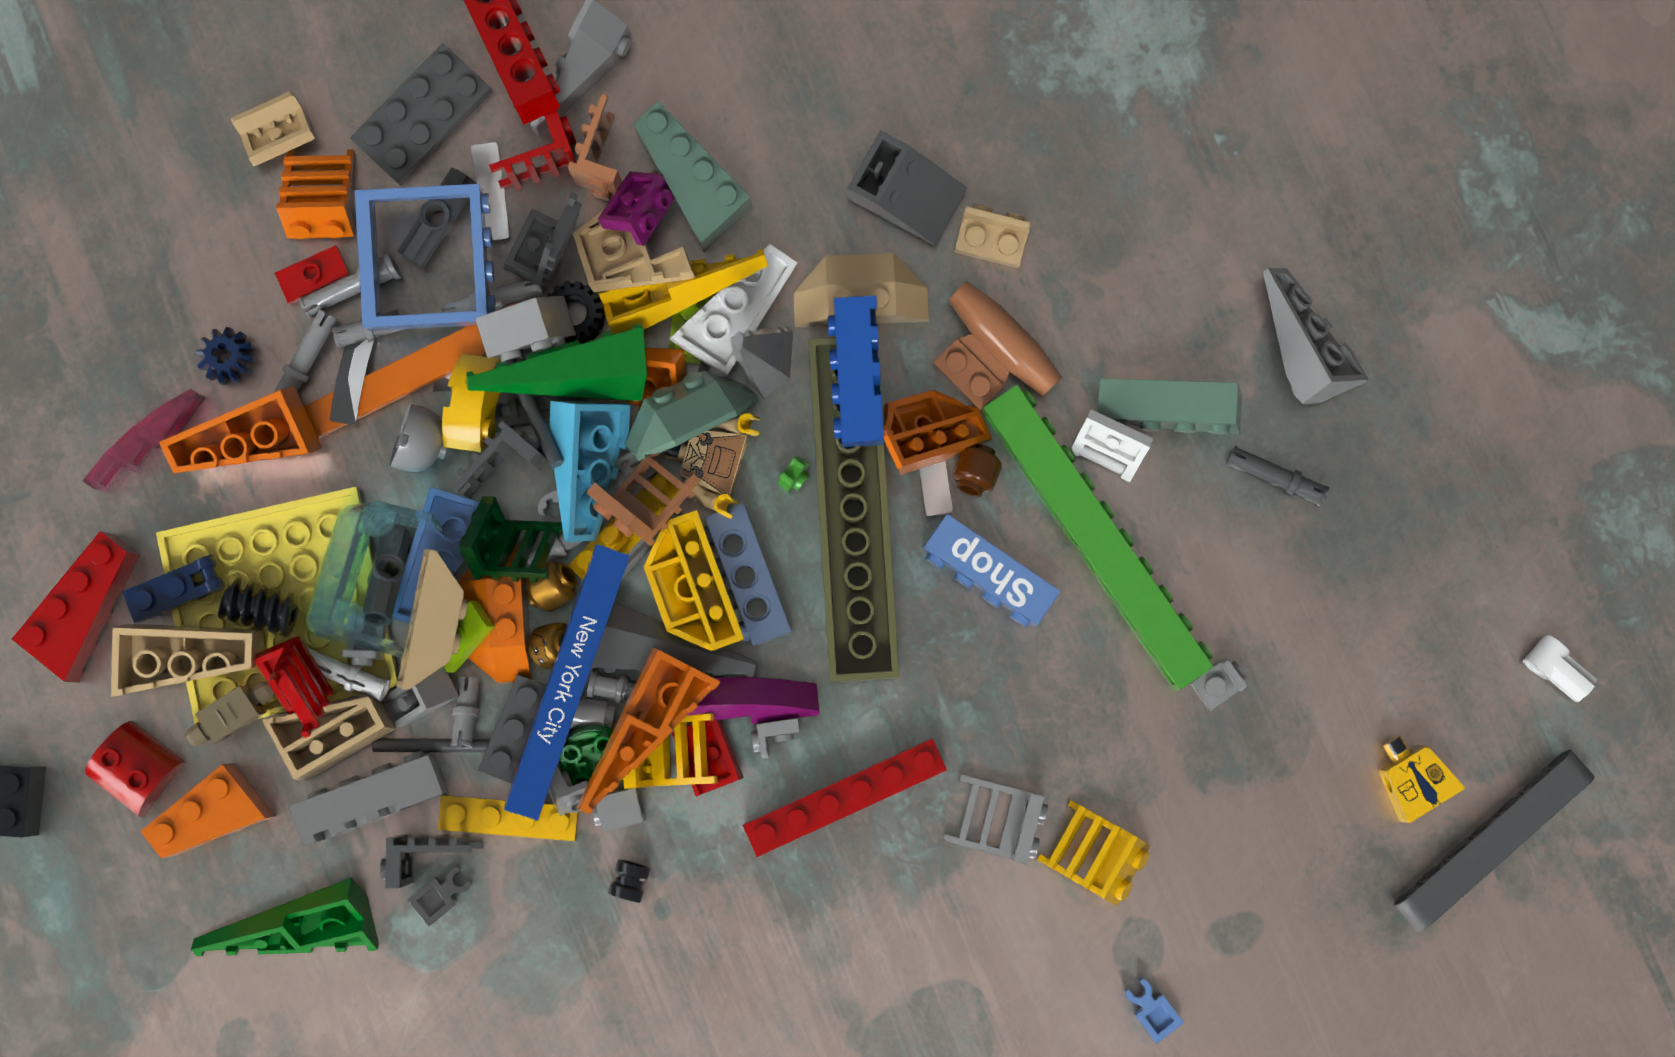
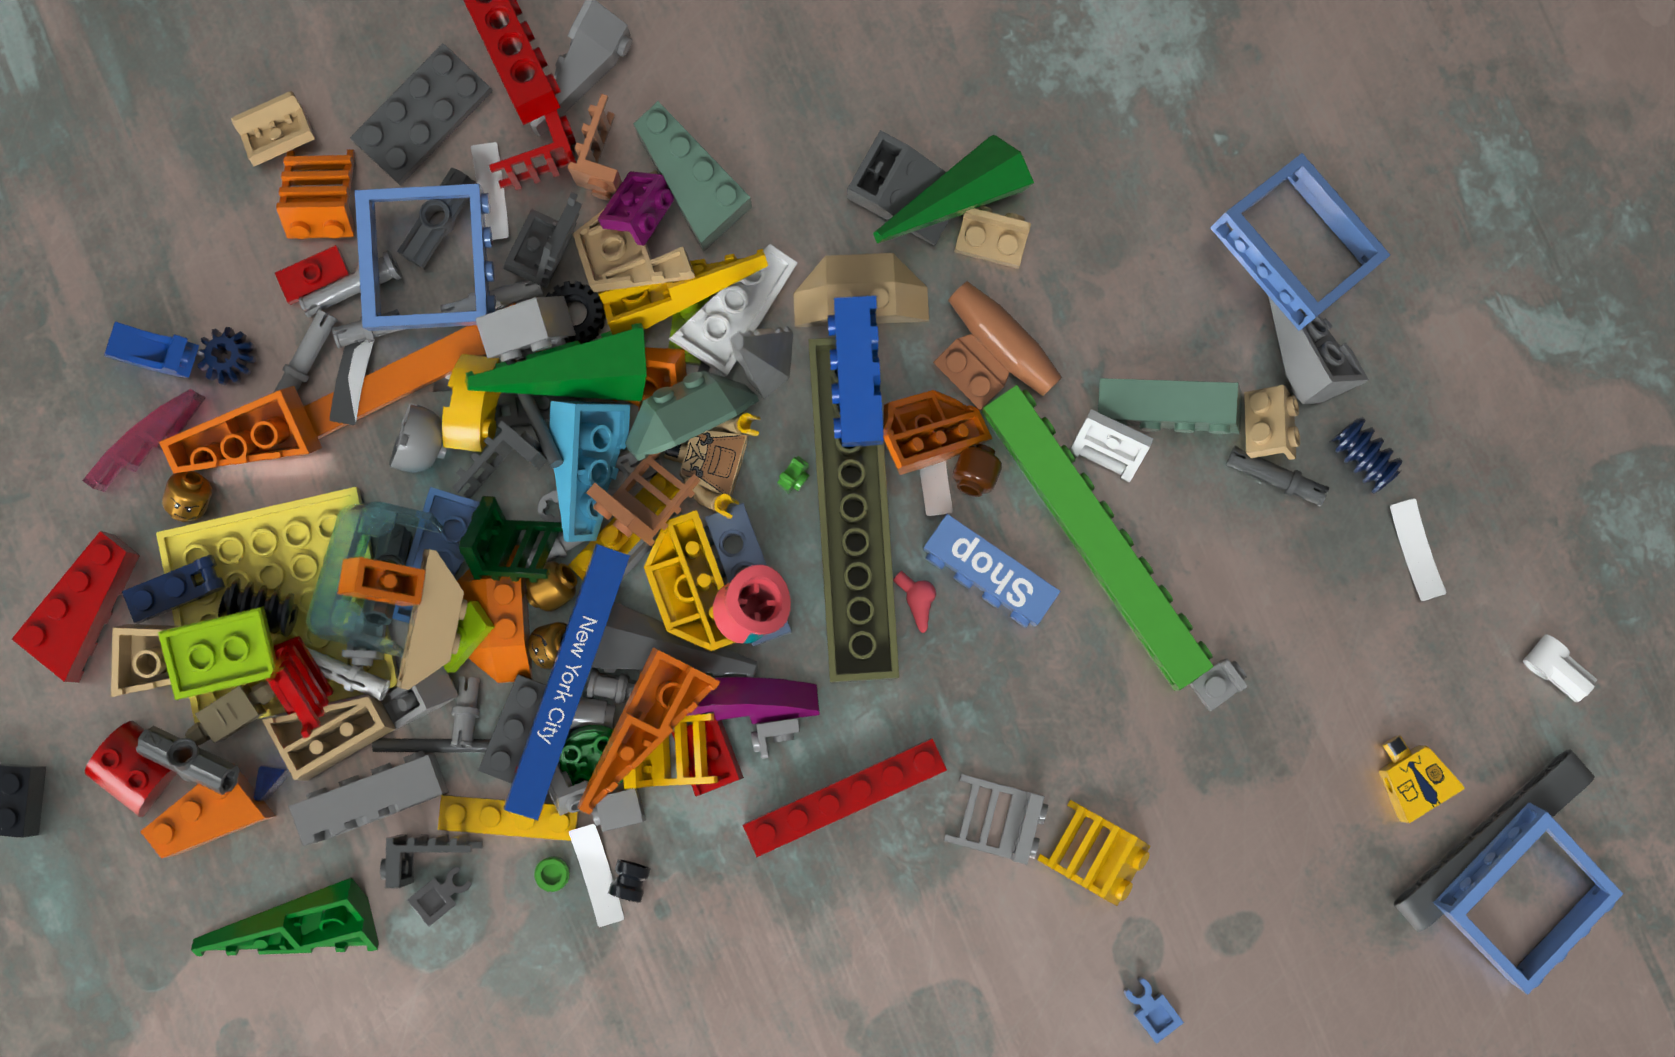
(151, 351): none -> blue arch
(186, 496): none -> pearl gold head
(201, 768): none -> dark grey piece
(218, 653): none -> lime tile
(269, 780): none -> clear blue slope
(381, 581): none -> orange brick
(552, 874): none -> bright green tile
(596, 874): none -> white sticker
(752, 604): none -> coral hat
(919, 598): none -> coral animal
(981, 177): none -> green wedge
(1270, 270): none -> medium blue window
(1271, 422): none -> tan bracket
(1367, 454): none -> dark blue piece
(1417, 550): none -> white sticker
(1494, 863): none -> medium blue window

